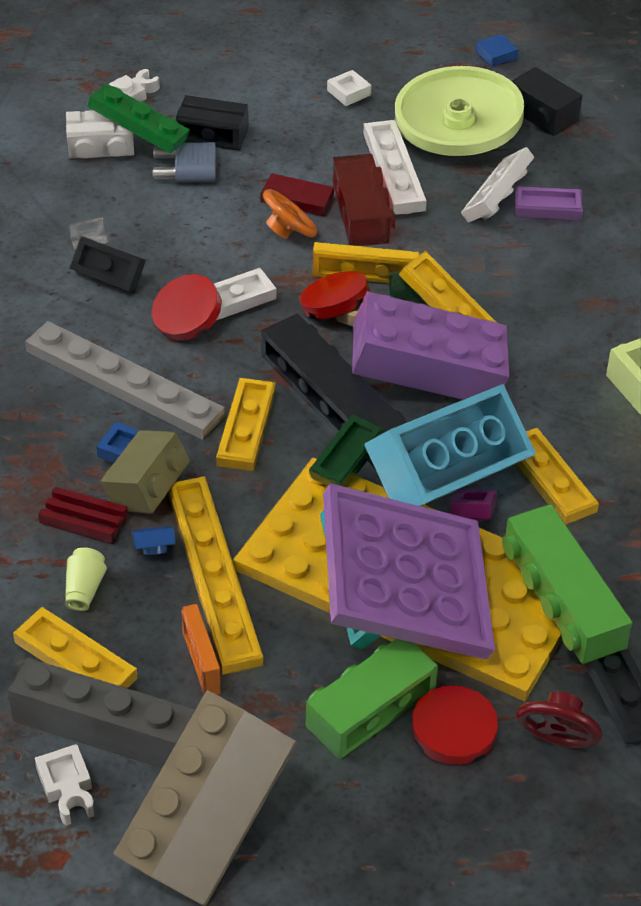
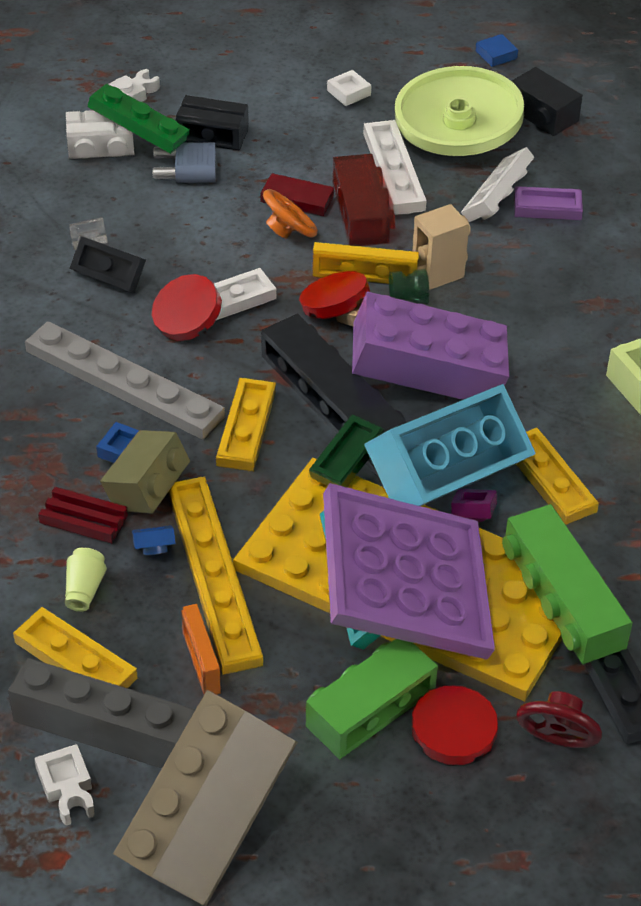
(439, 288): yellow tile -> none
(441, 244): none -> tan brick

